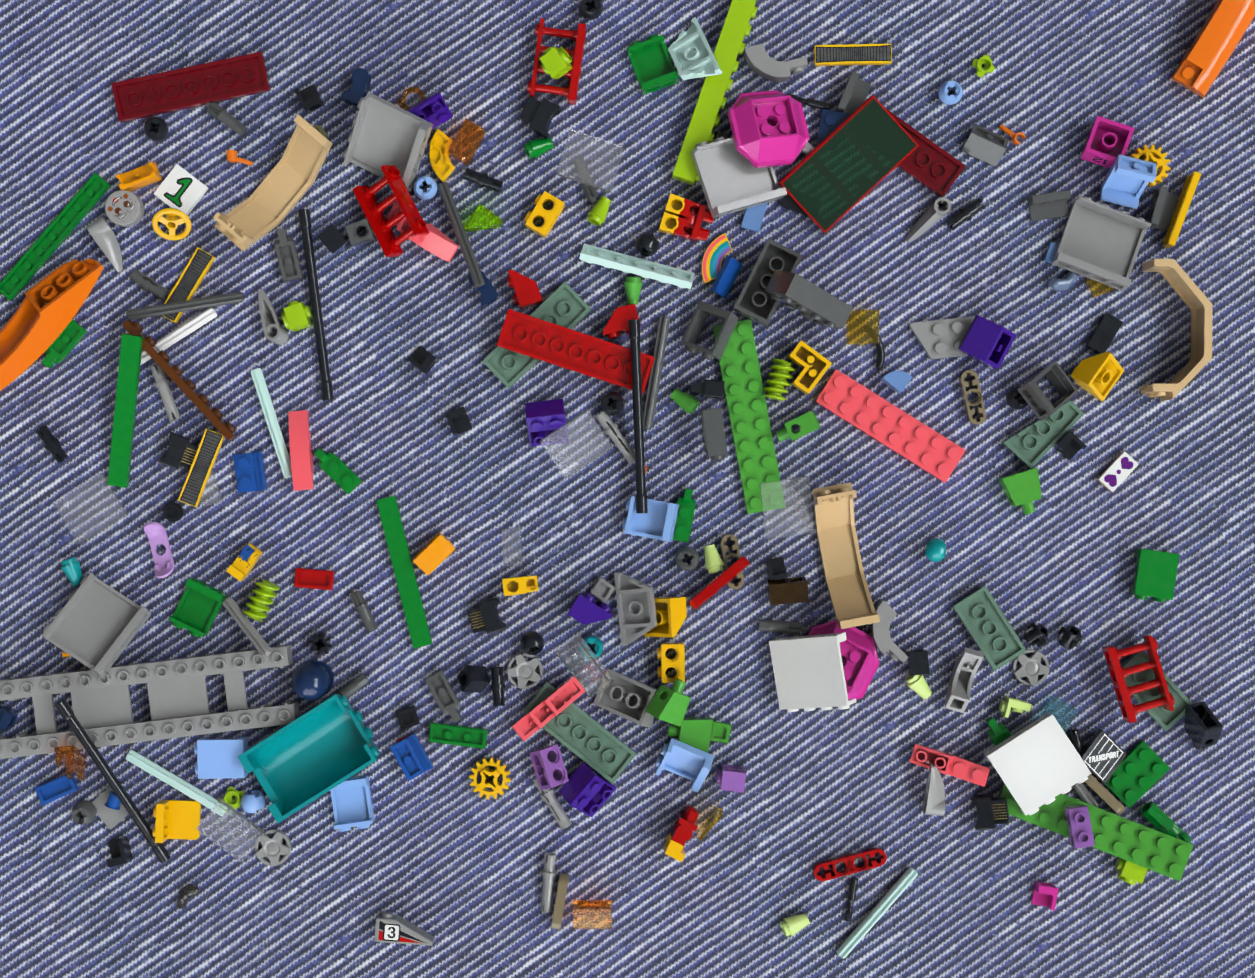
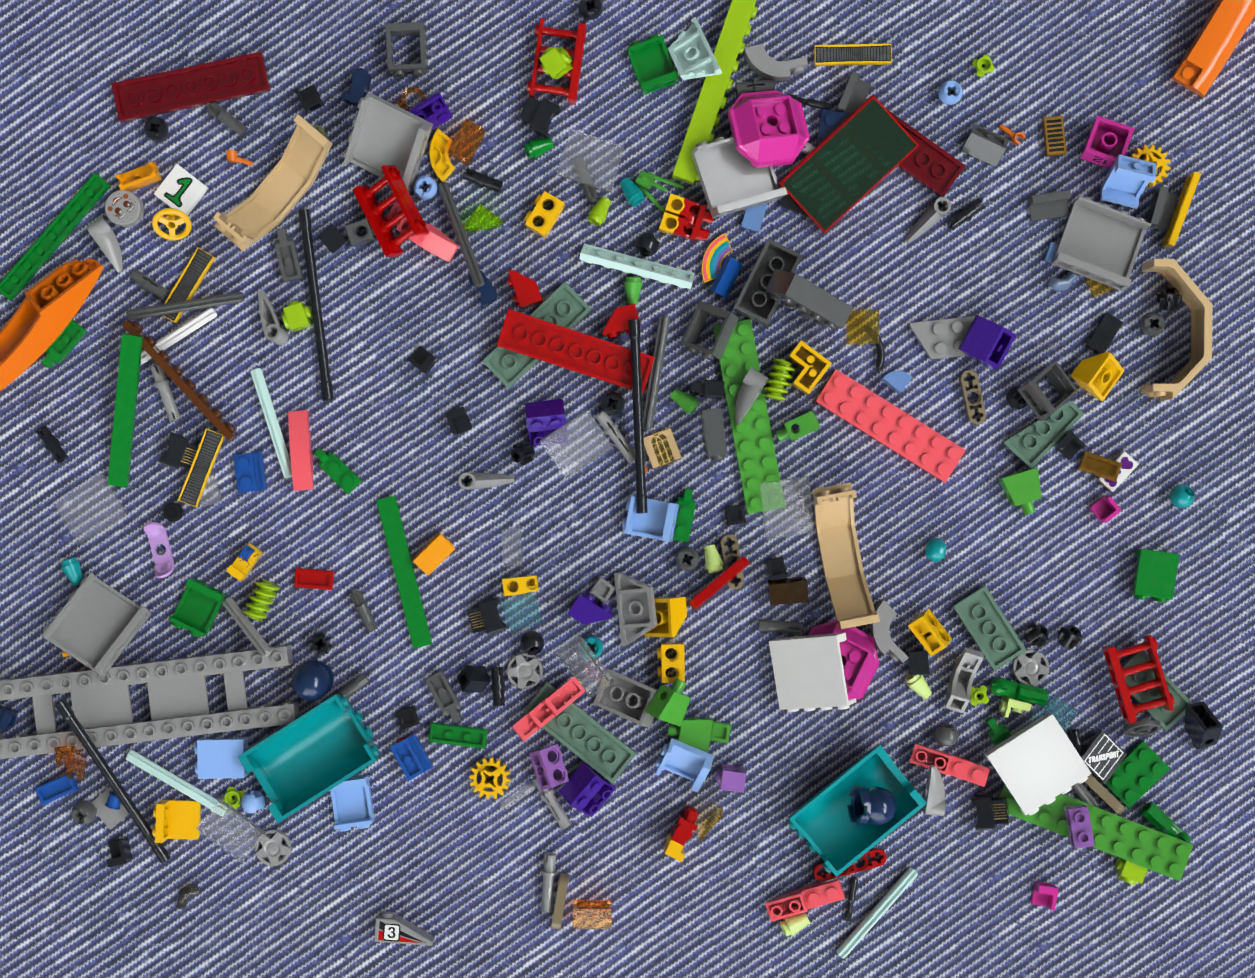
(406, 29): none -> dark grey window
(484, 480): none -> light grey piece
(518, 795): none -> clear tile
(522, 453): none -> black gear
(522, 612): none -> clear light blue piece
(632, 193): none -> teal cone
(647, 180): none -> bright green plant
(662, 448): none -> piece
(735, 514): none -> black tile
(749, 391): none -> light grey piece
(754, 86): none -> dark grey pin
(804, 898): none -> coral slope
(826, 818): none -> teal cylinder
(871, 805): none -> dark blue tile
(930, 632): none -> yellow brick
(946, 735): none -> dark grey piece
(983, 696): none -> lime plate
(1019, 691): none -> green piece
(1054, 136): none -> pearl gold tile
(1100, 466): none -> pearl gold tile
(1105, 508): none -> dark pink panel
(1141, 728): none -> flat silver wheel
(1145, 324): none -> dark grey piece
(1169, 298): none -> black gear
(1182, 496): none -> teal piece

